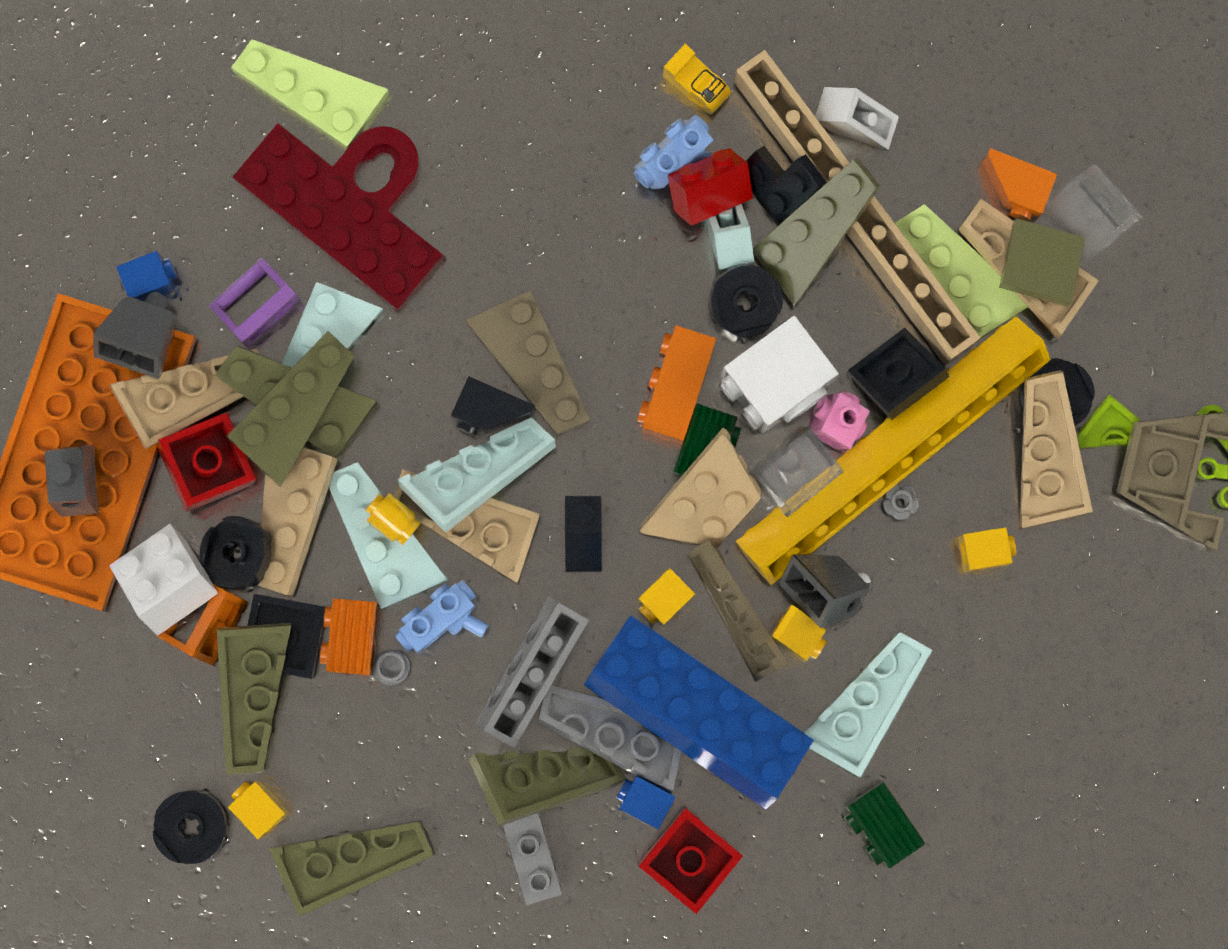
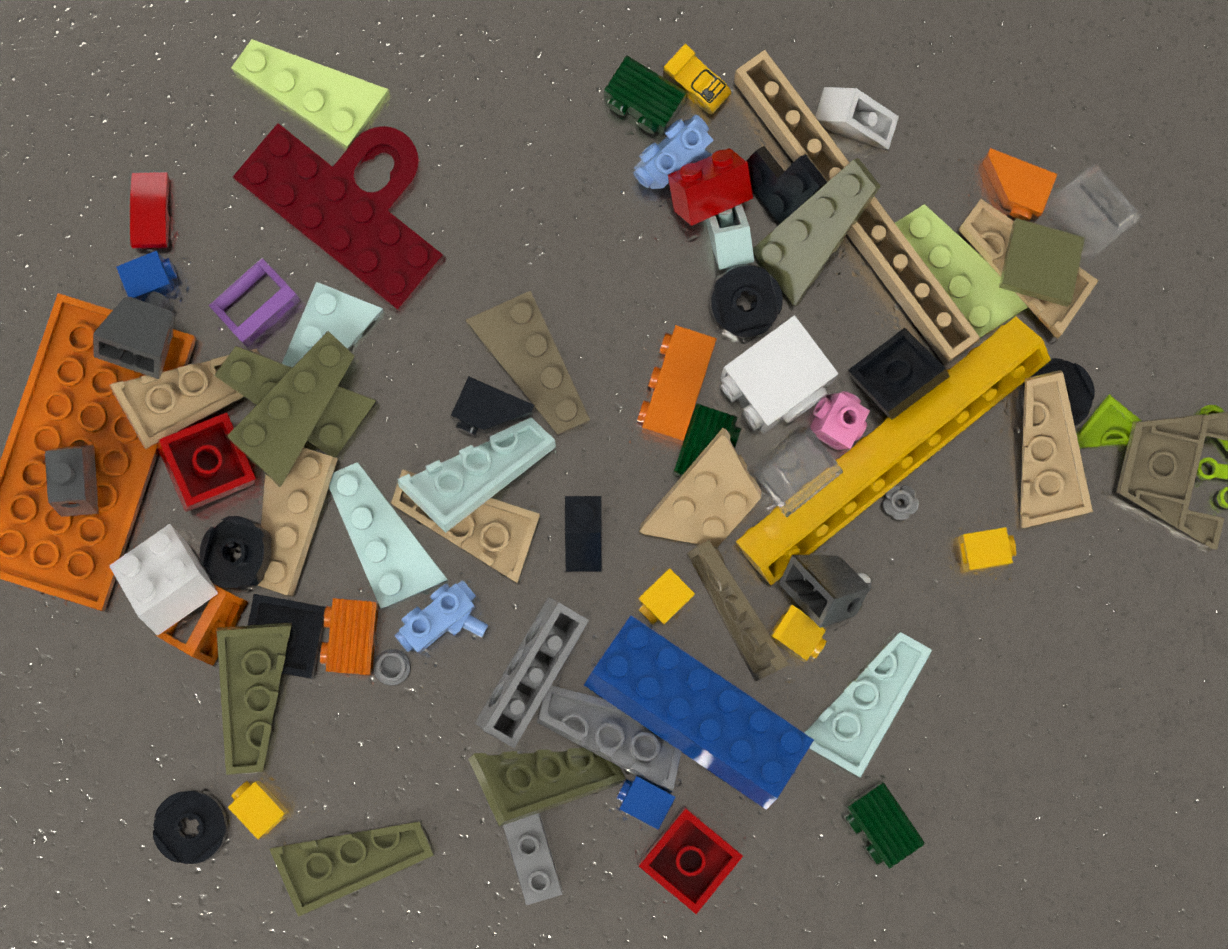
(149, 210): none -> red slope
(392, 518): yellow brick -> none
(644, 96): none -> dark green brick

